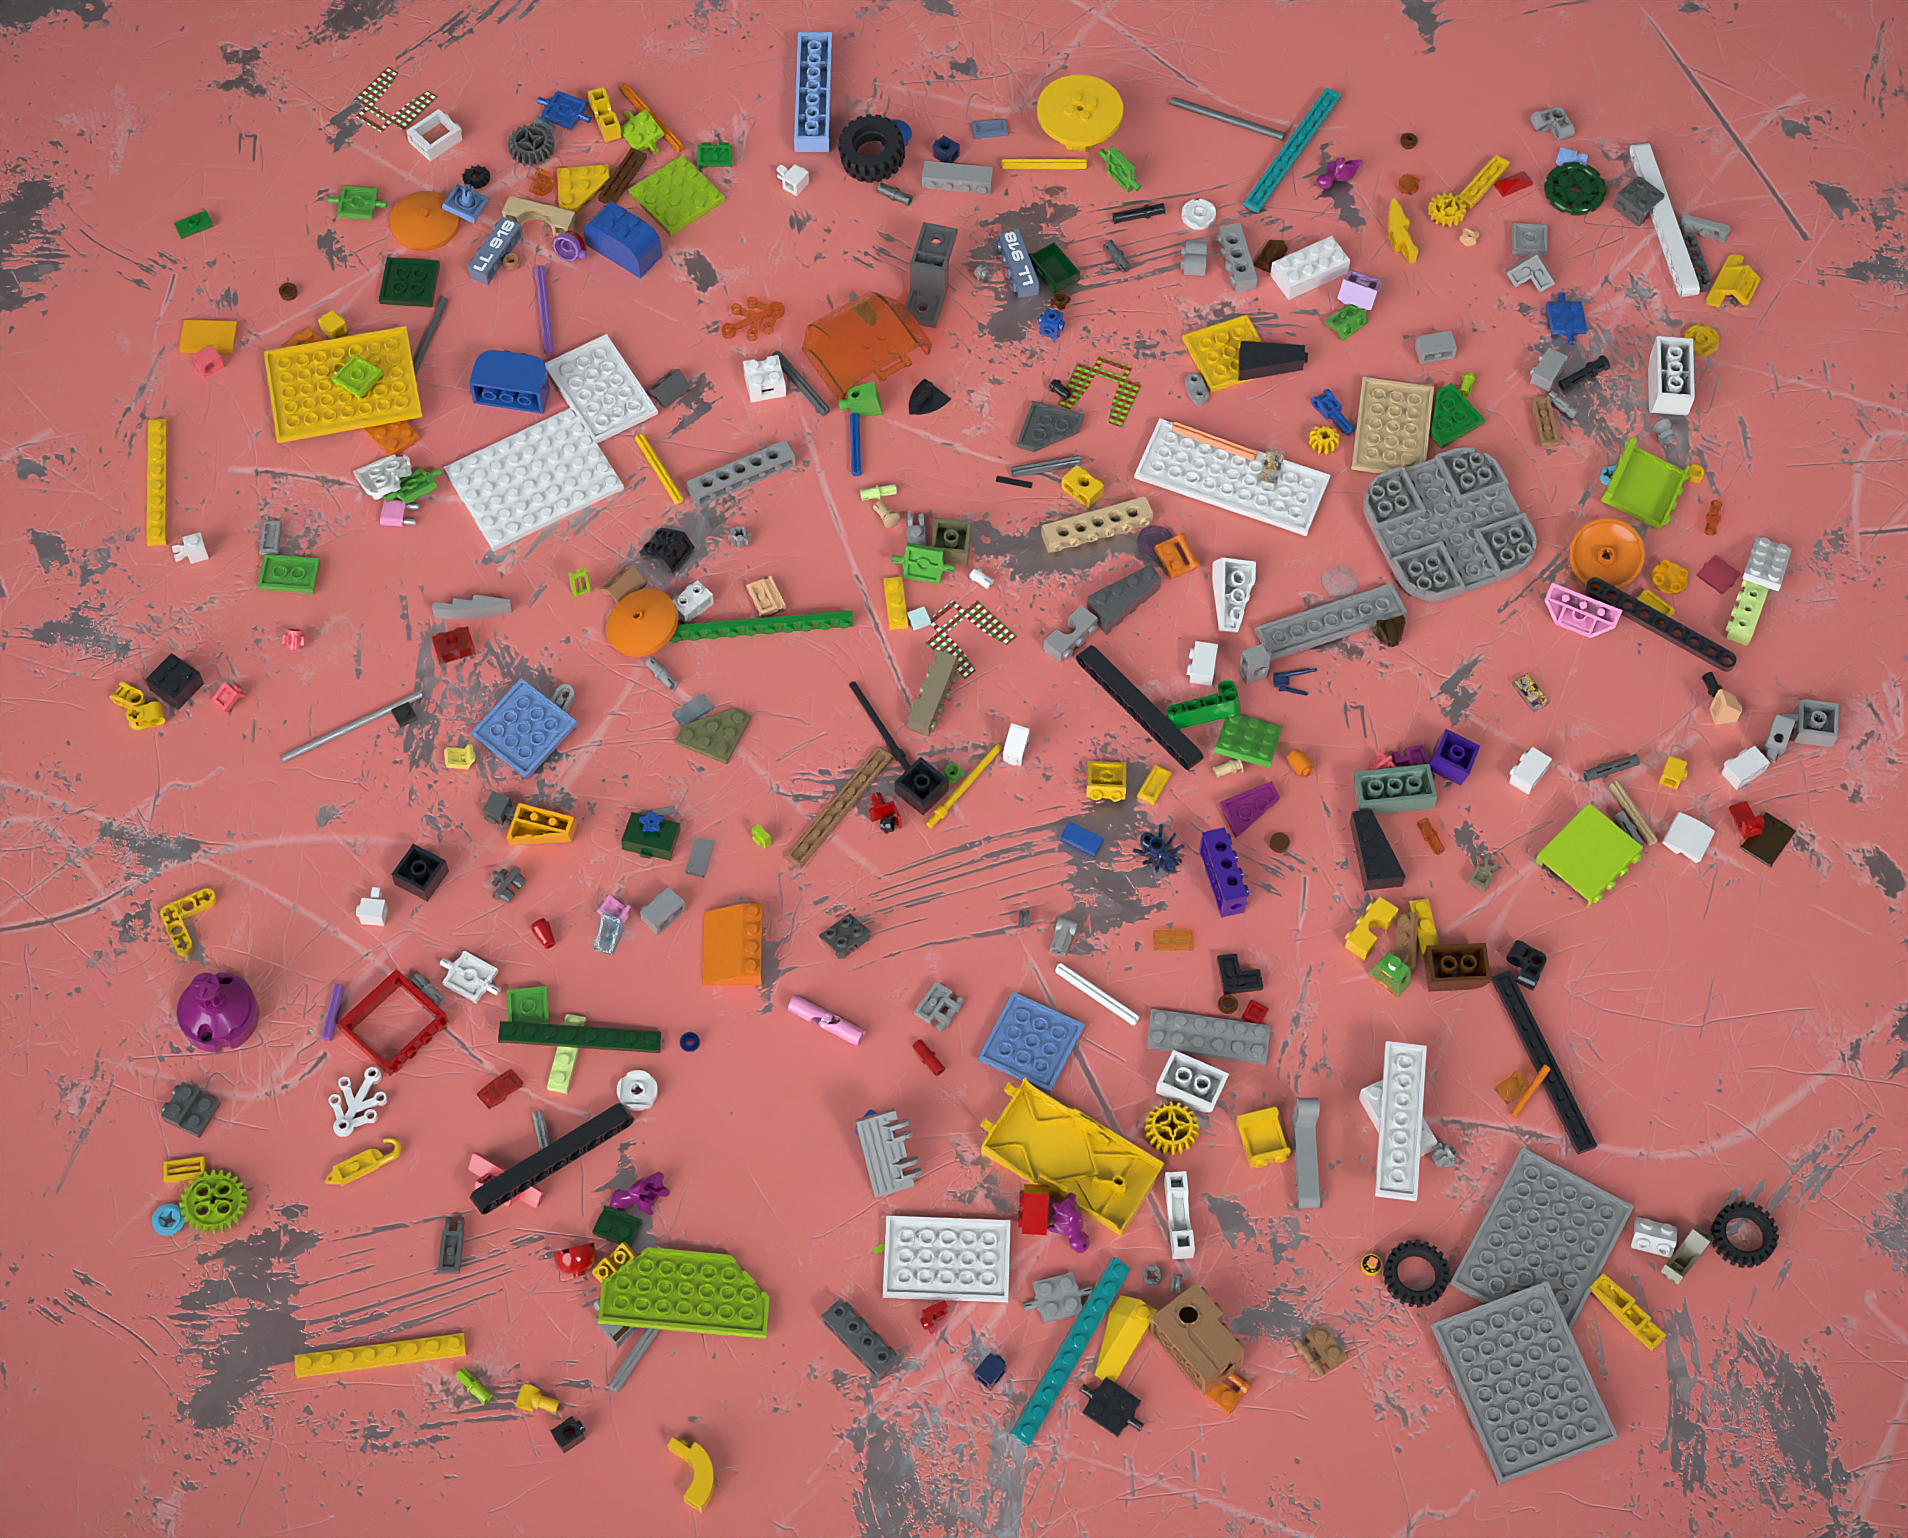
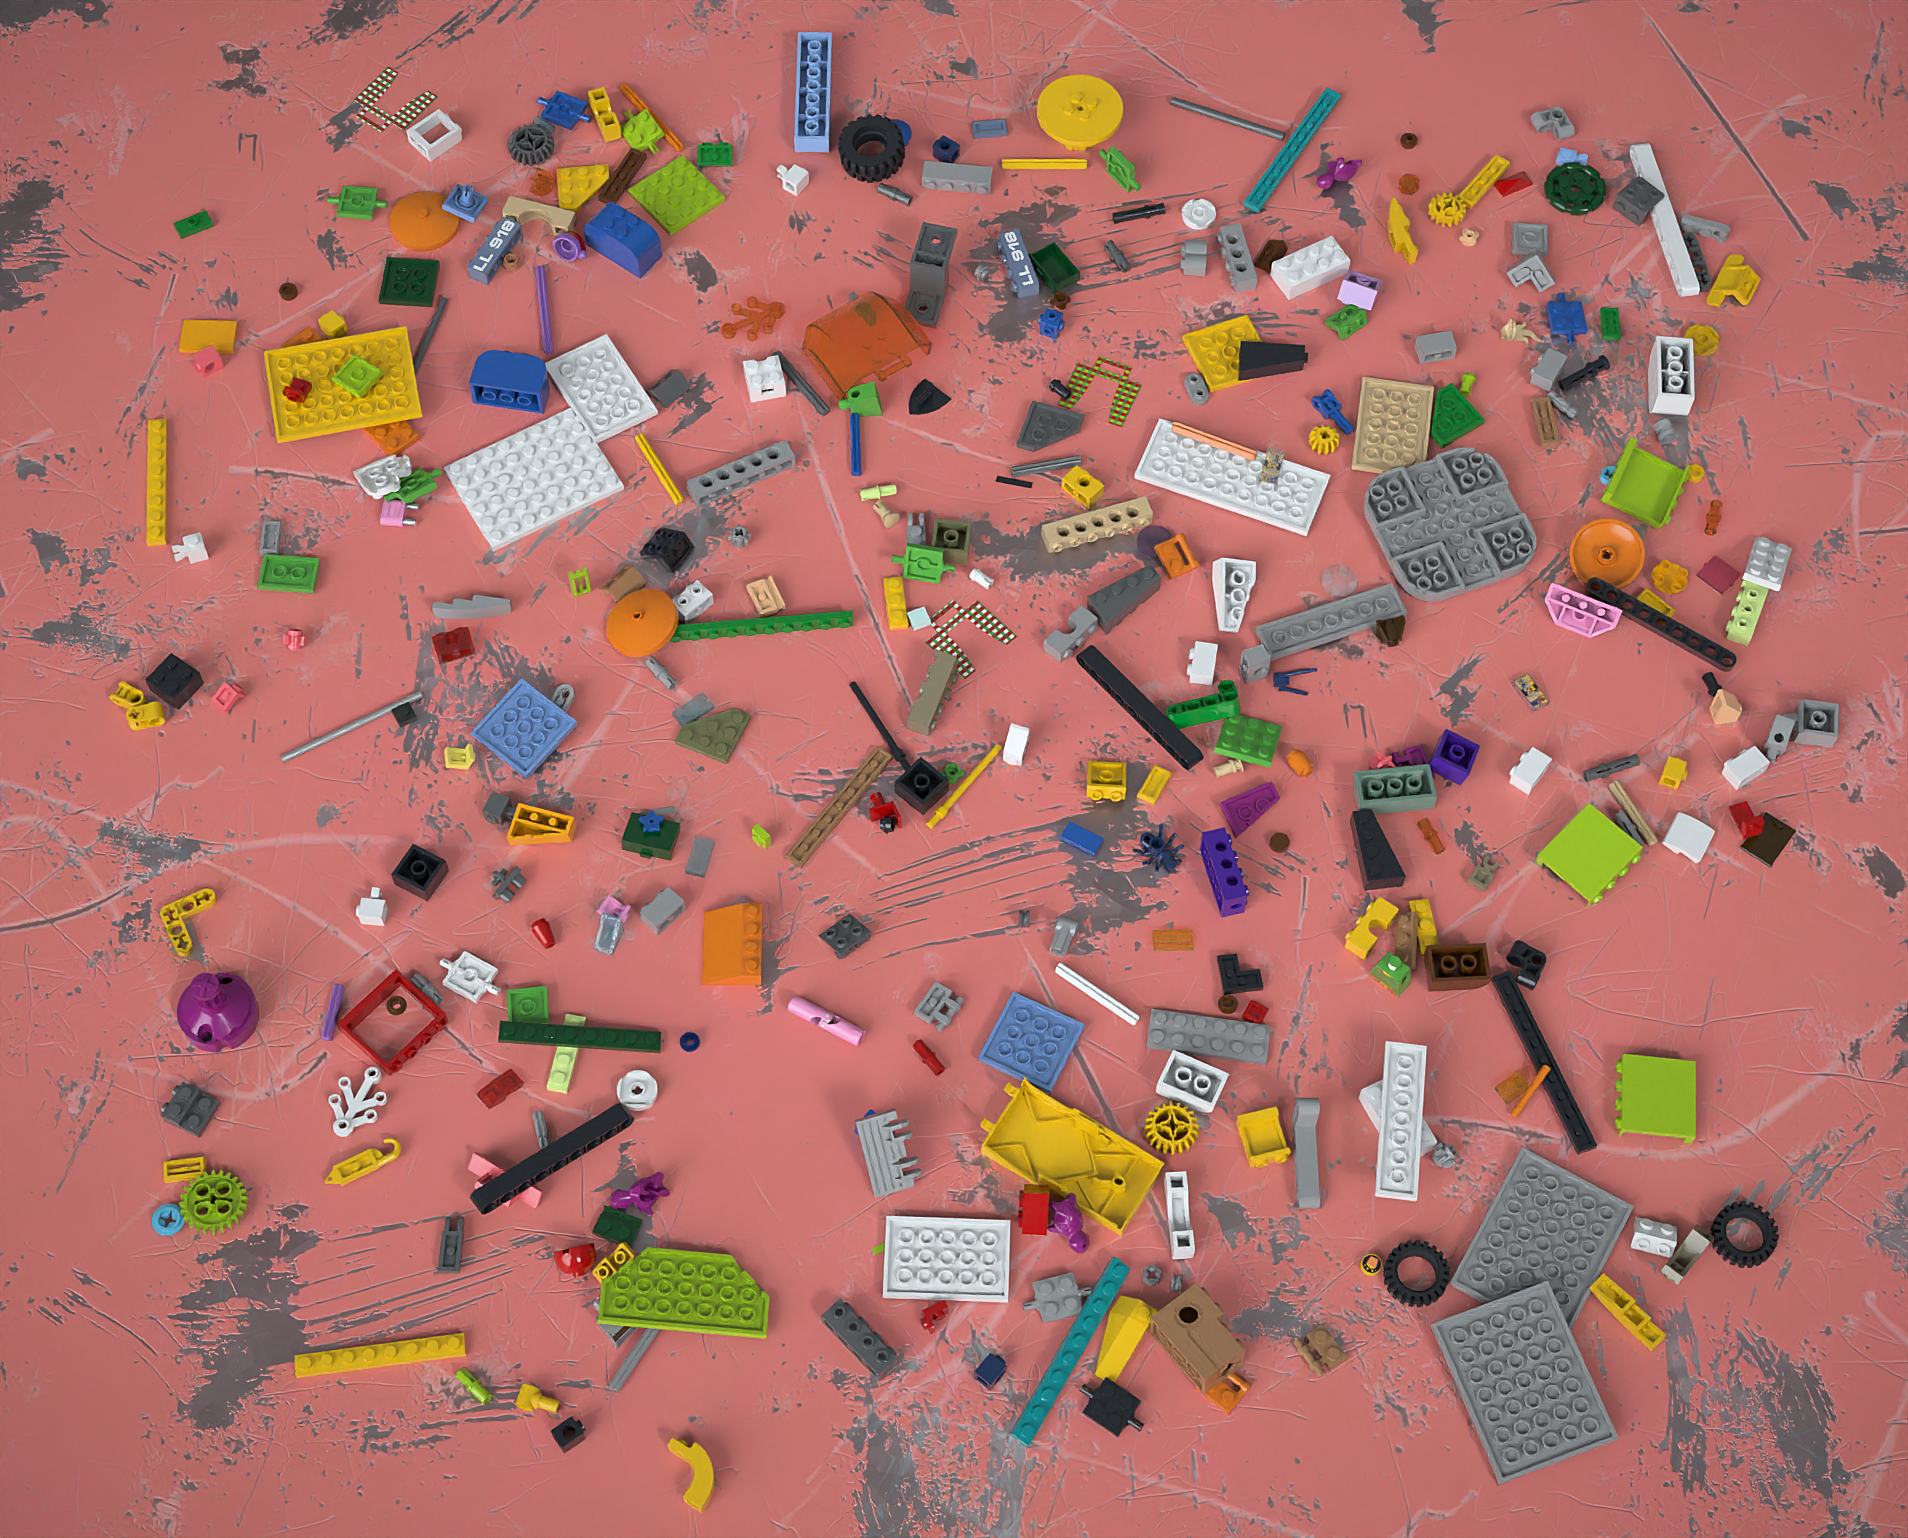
(298, 390): none -> red bracket
(396, 1000): none -> reddish brown plate
(482, 172): black gear -> none
(1515, 332): none -> tan piece
(1610, 323): none -> green plate
(1656, 1096): none -> lime panel

